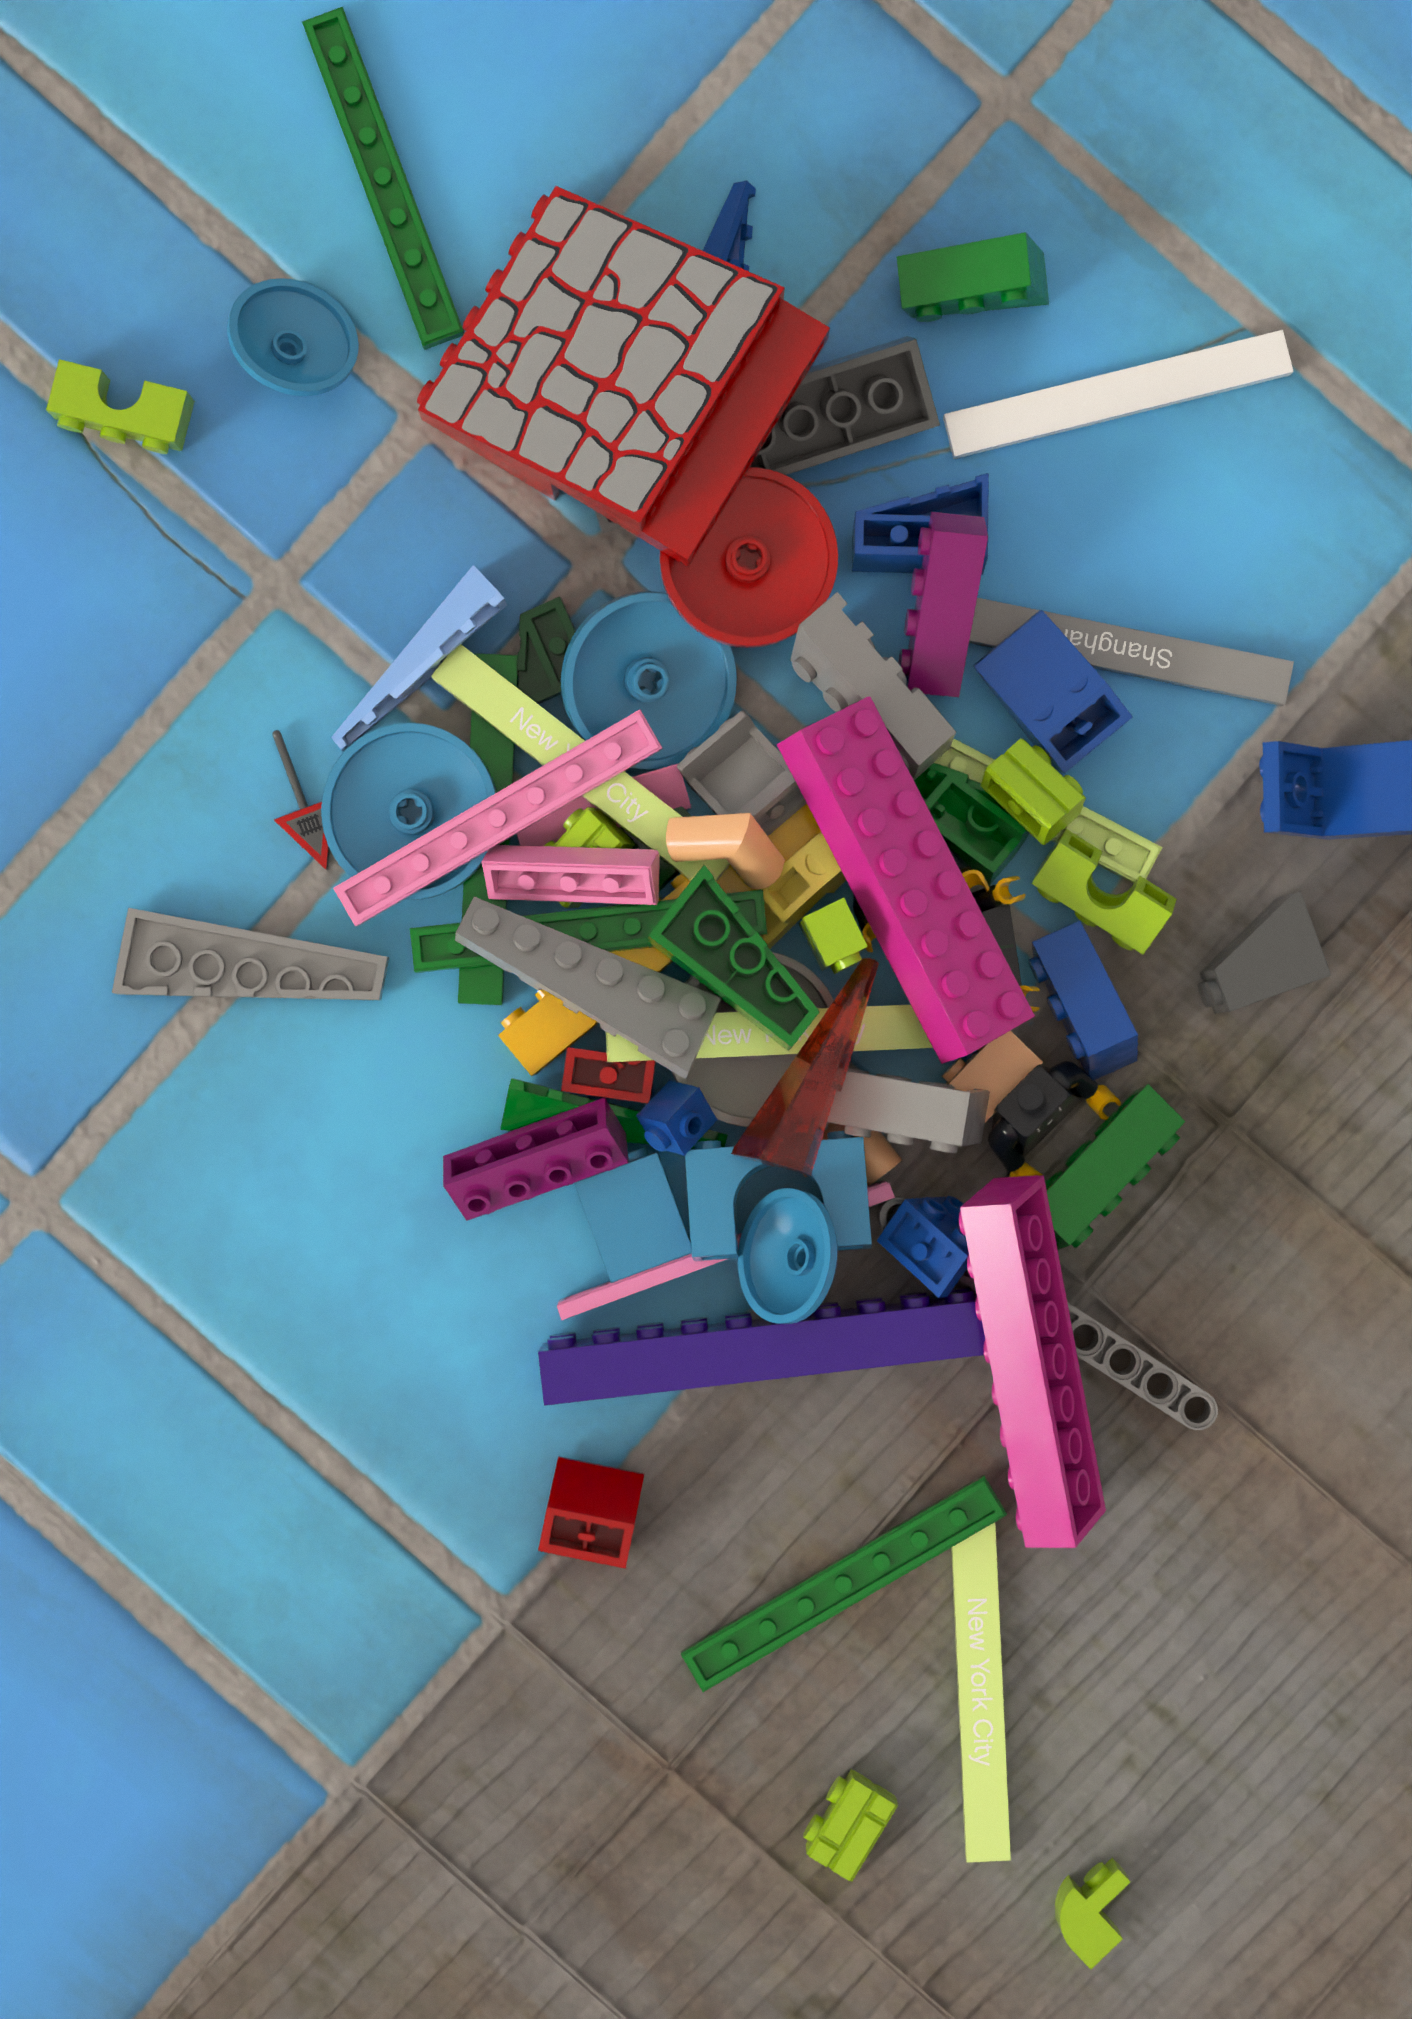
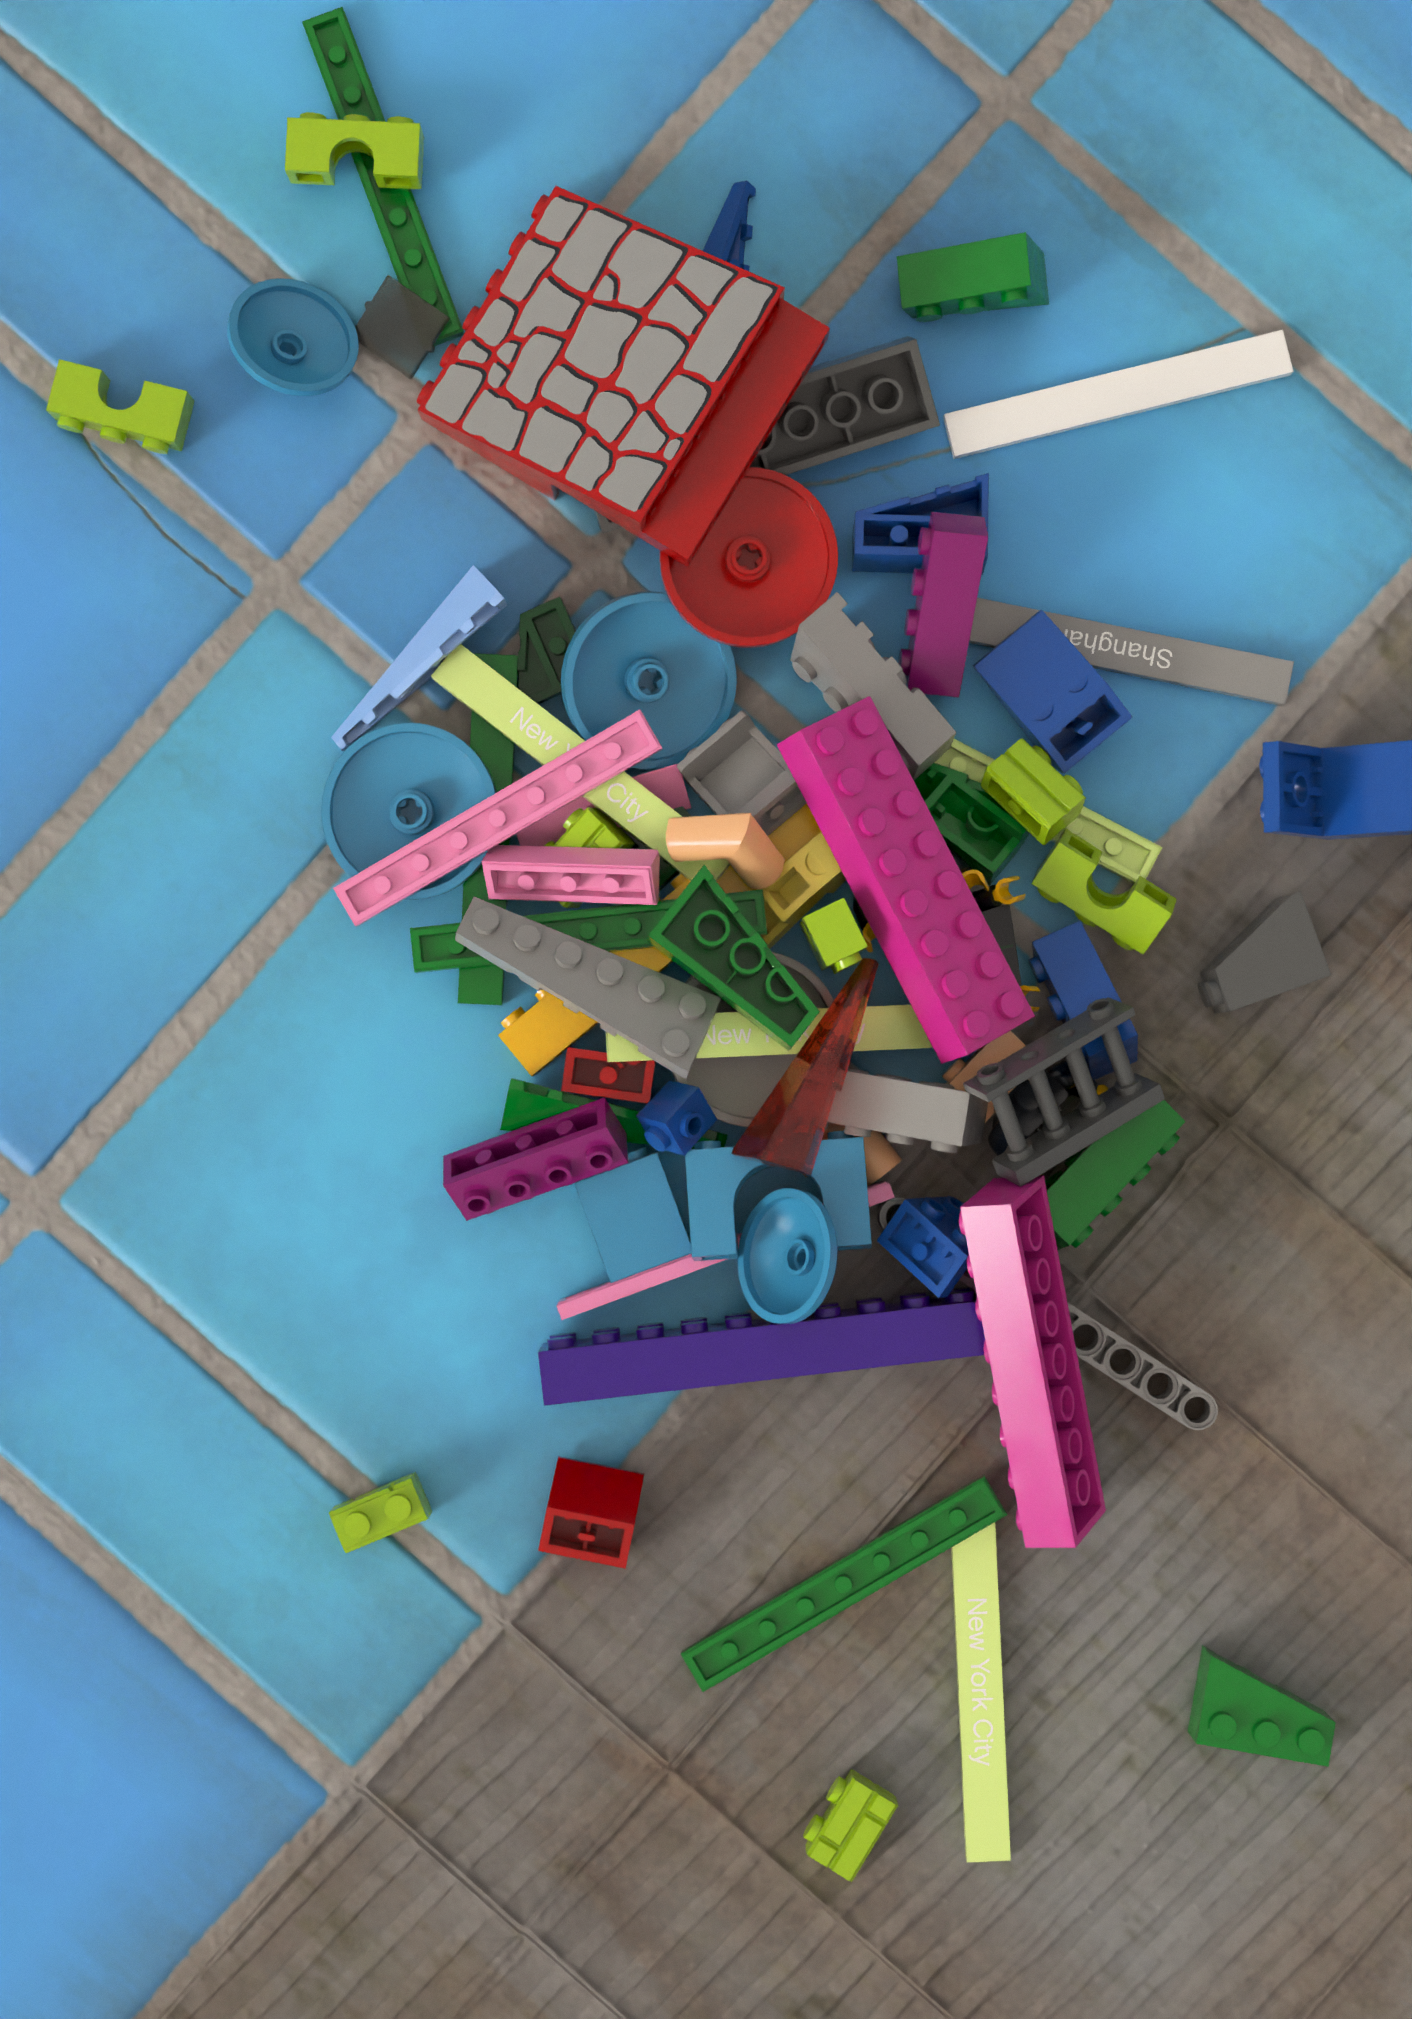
(212, 960): light grey wing -> none
(305, 824): piece -> none
(319, 143): none -> lime arch
(380, 1512): none -> lime brick
(400, 326): none -> clear smoke piece
(1080, 1911): lime brick -> none
(1095, 1114): none -> dark grey fence
(1254, 1716): none -> green wedge

